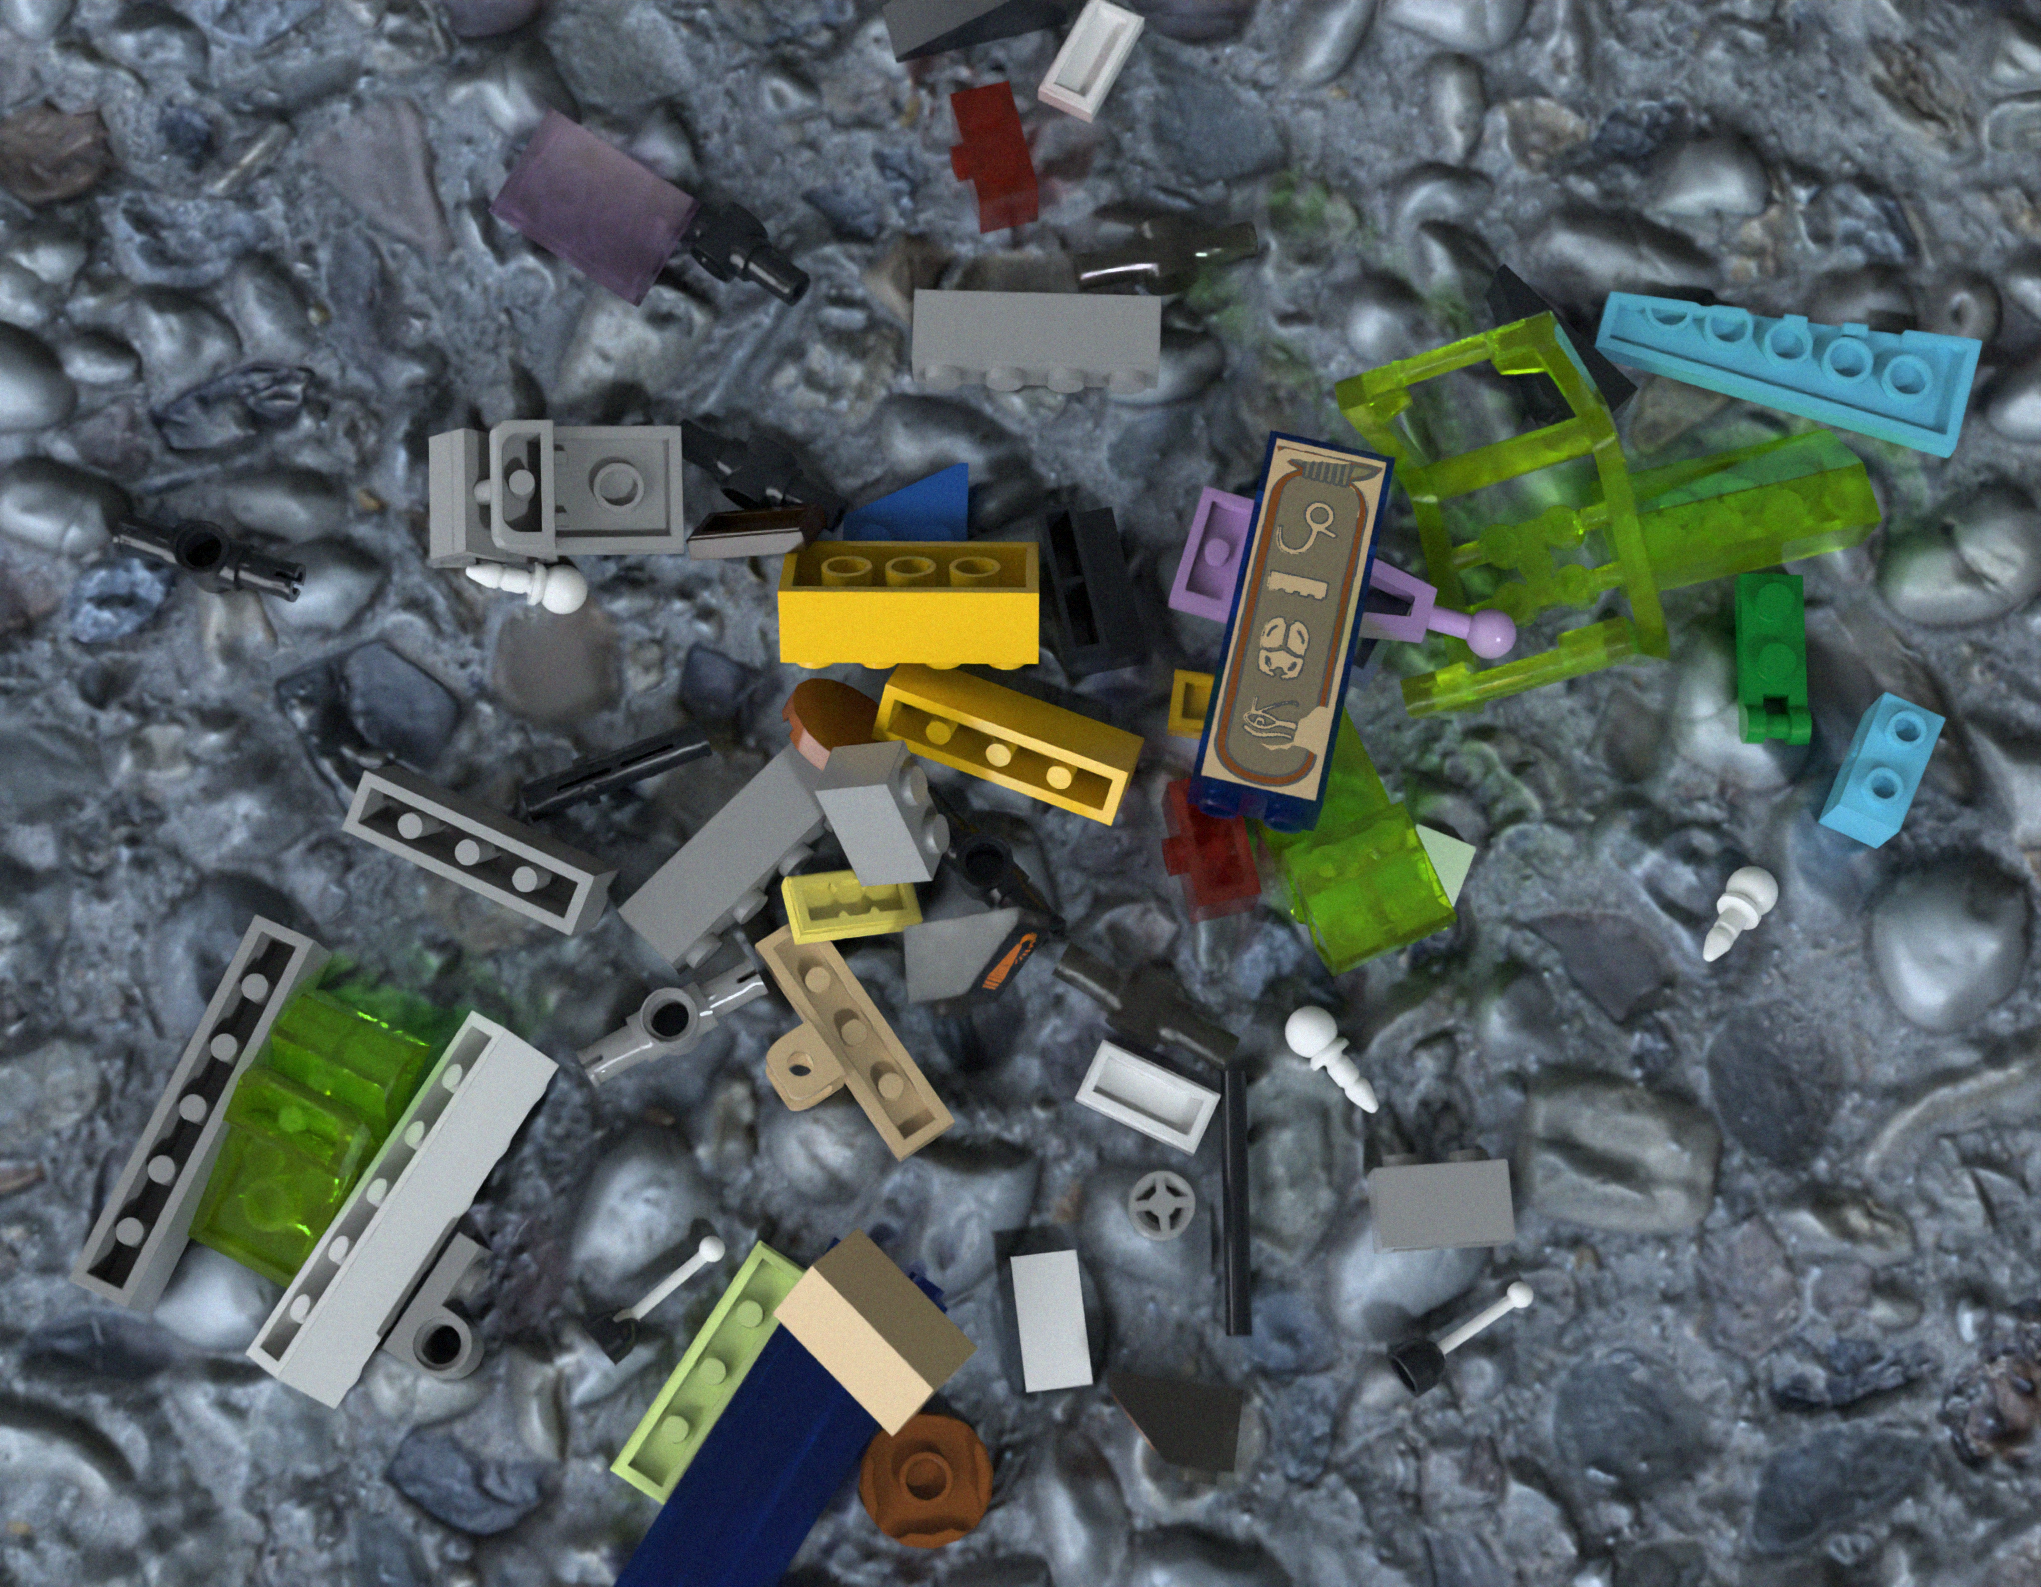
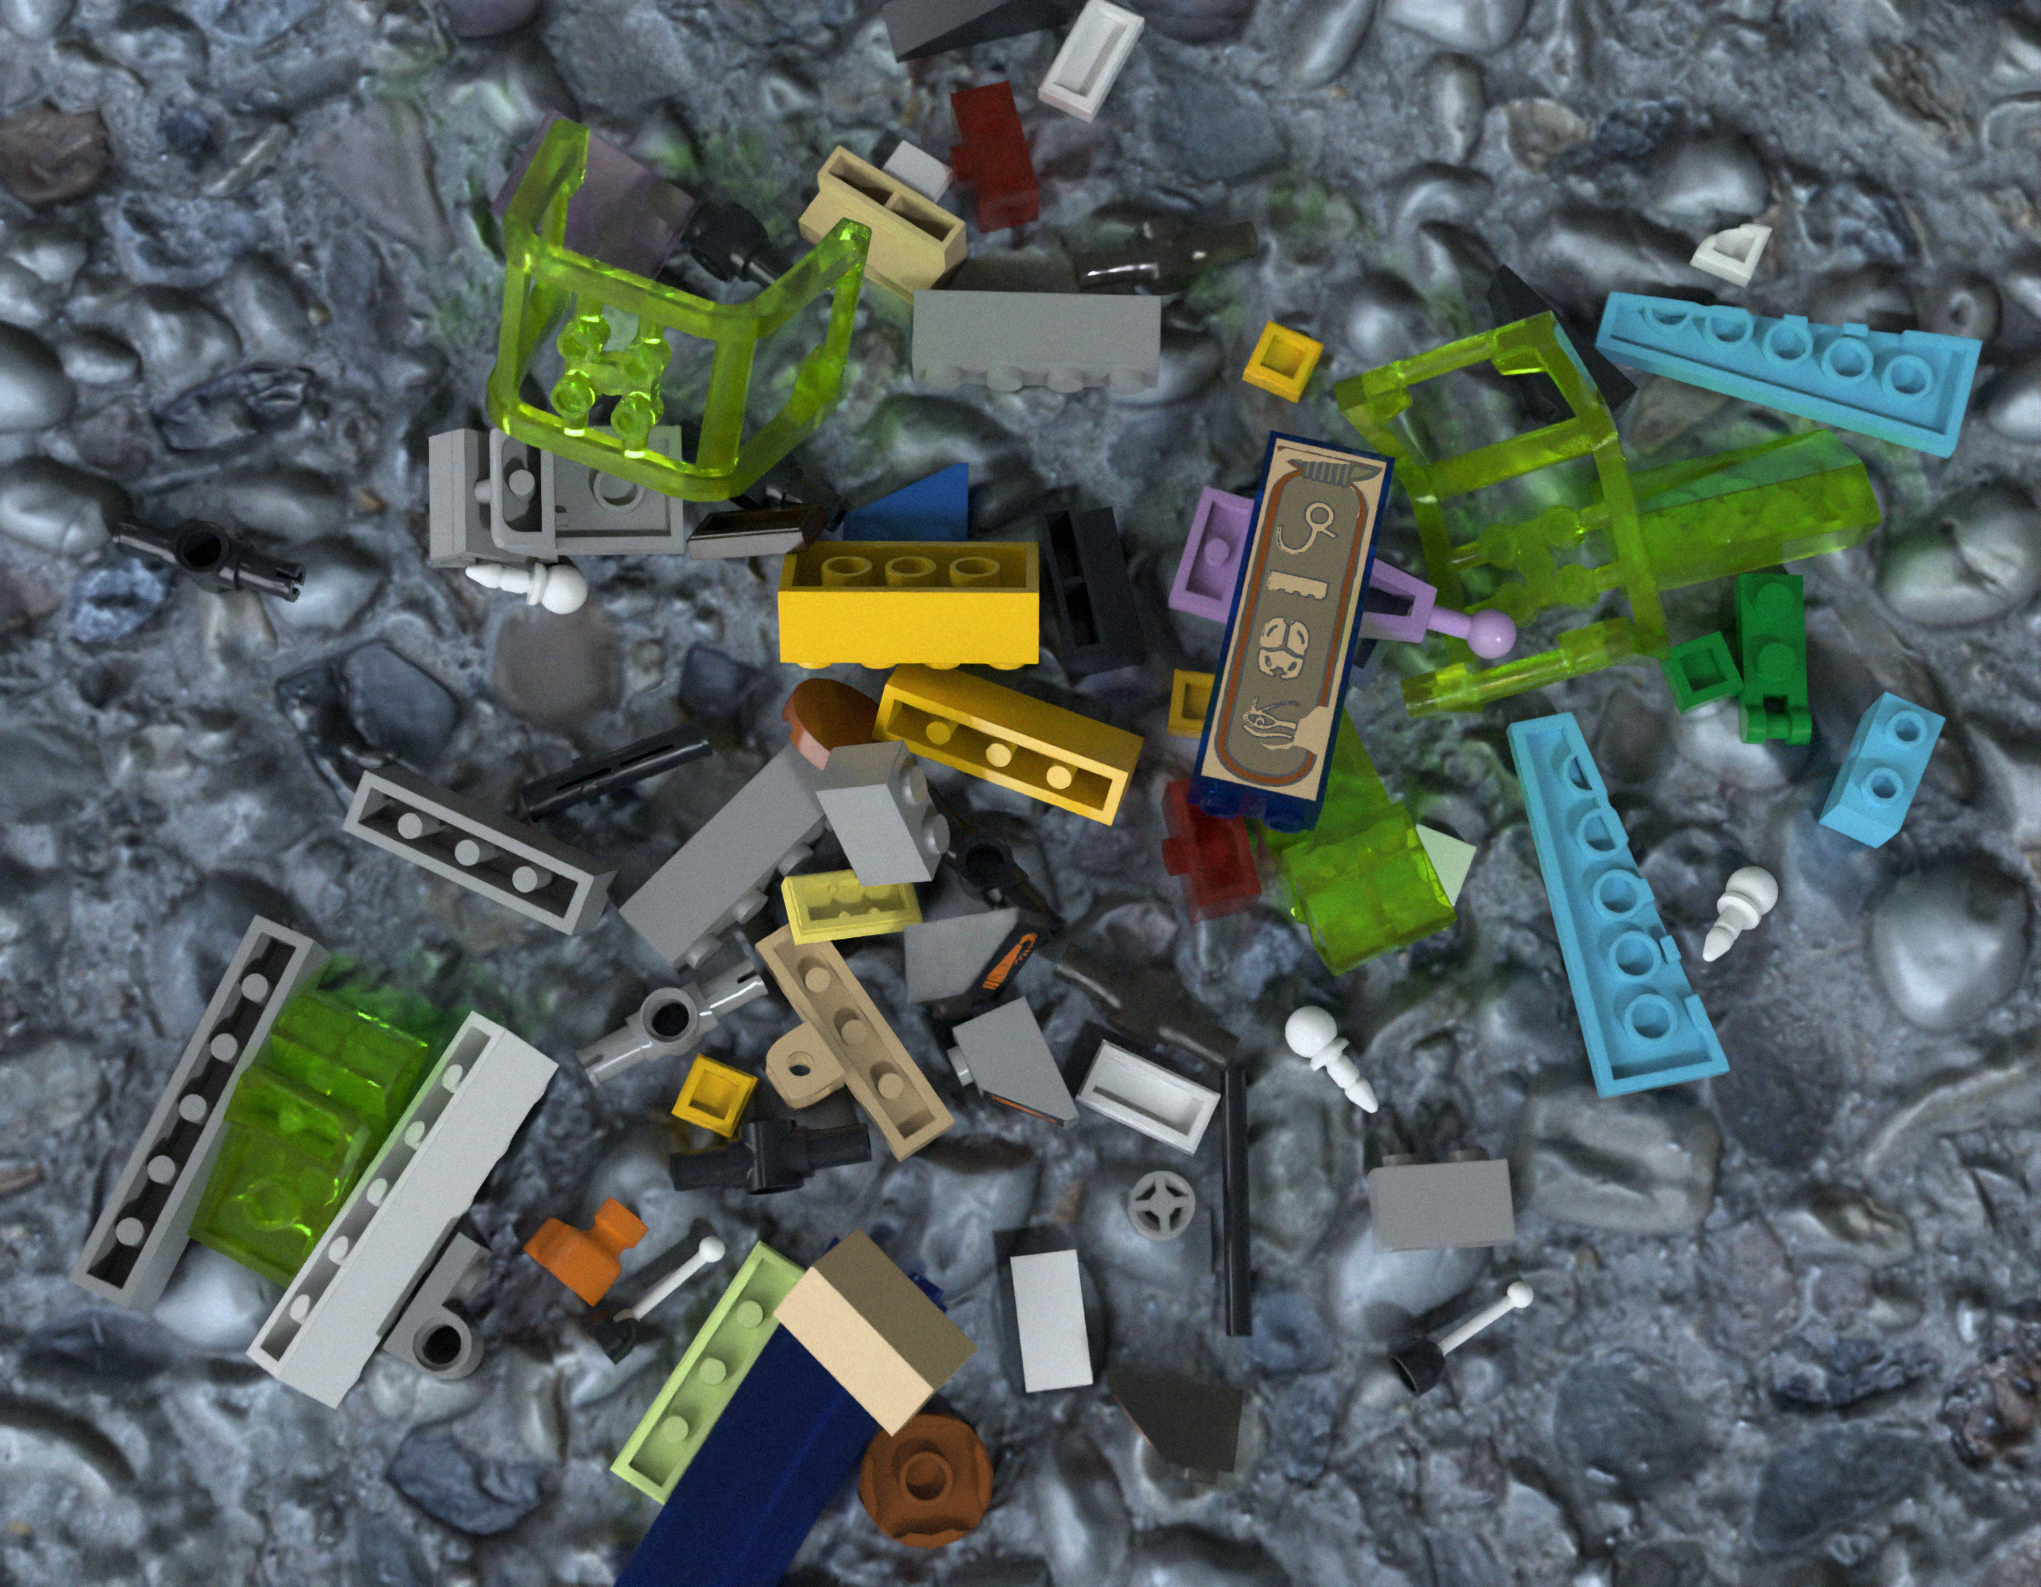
(587, 1258): none -> orange piece
(636, 373): none -> clear neon green windscreen
(715, 1096): none -> yellow tile
(770, 1157): none -> black pin
(911, 237): none -> tan piece
(919, 171): none -> white tile
(1012, 1064): none -> light grey slope
(1283, 361): none -> yellow tile
(1621, 965): none -> medium azure wing
(1701, 673): none -> green plate
(1732, 252): none -> white tile

